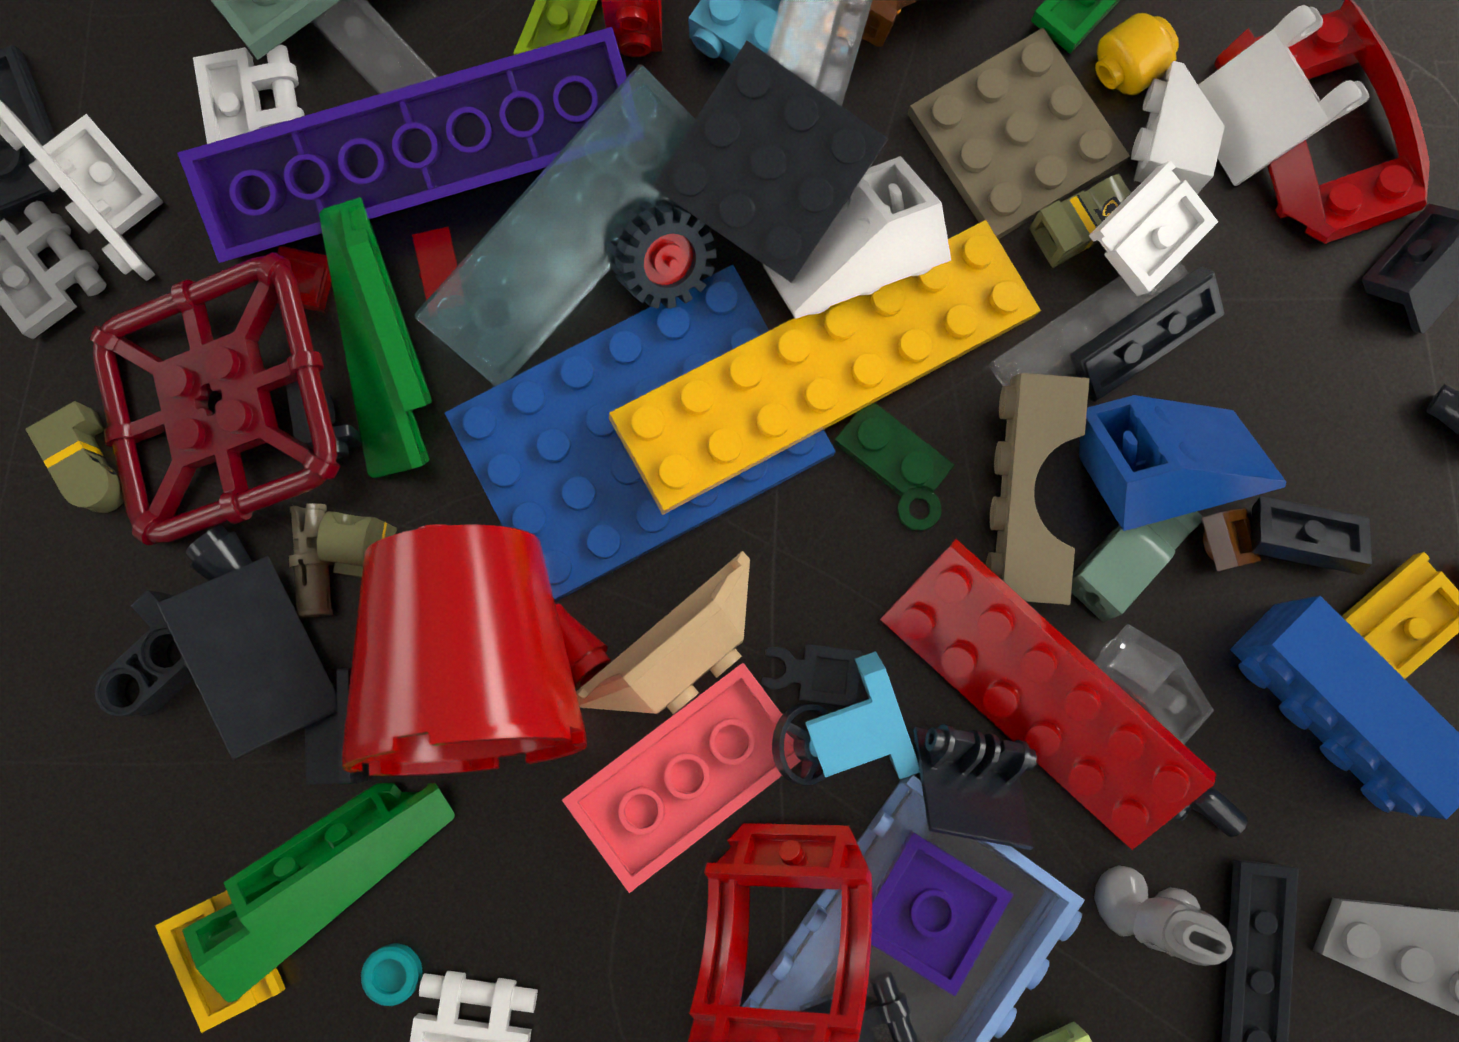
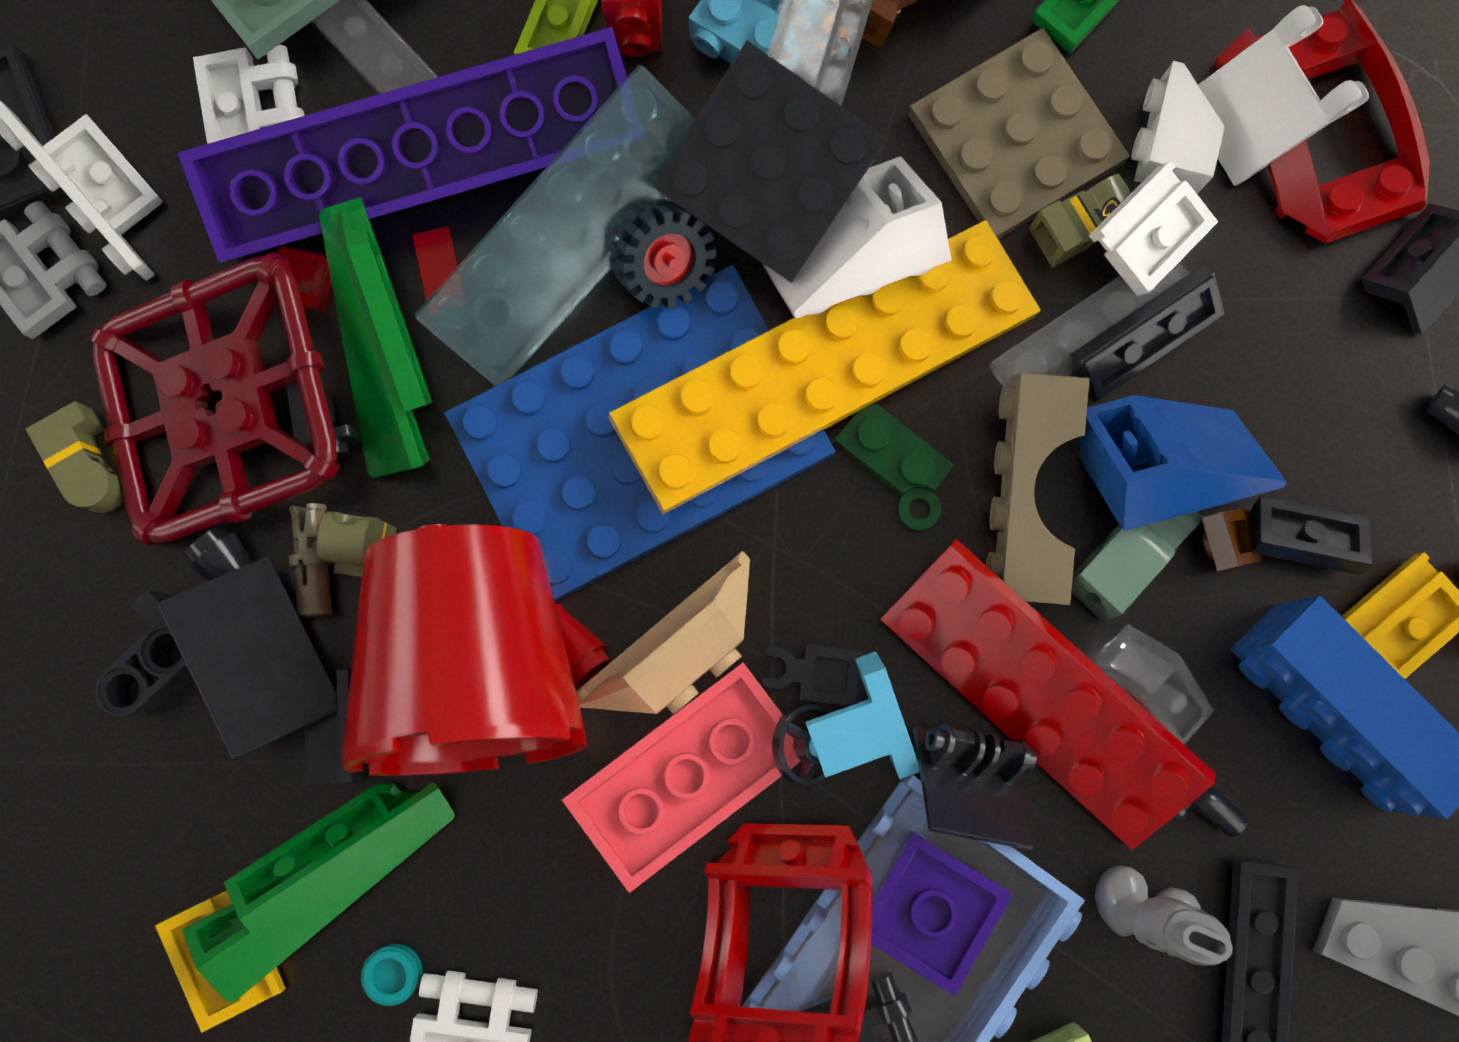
(1136, 53): yellow head -> none

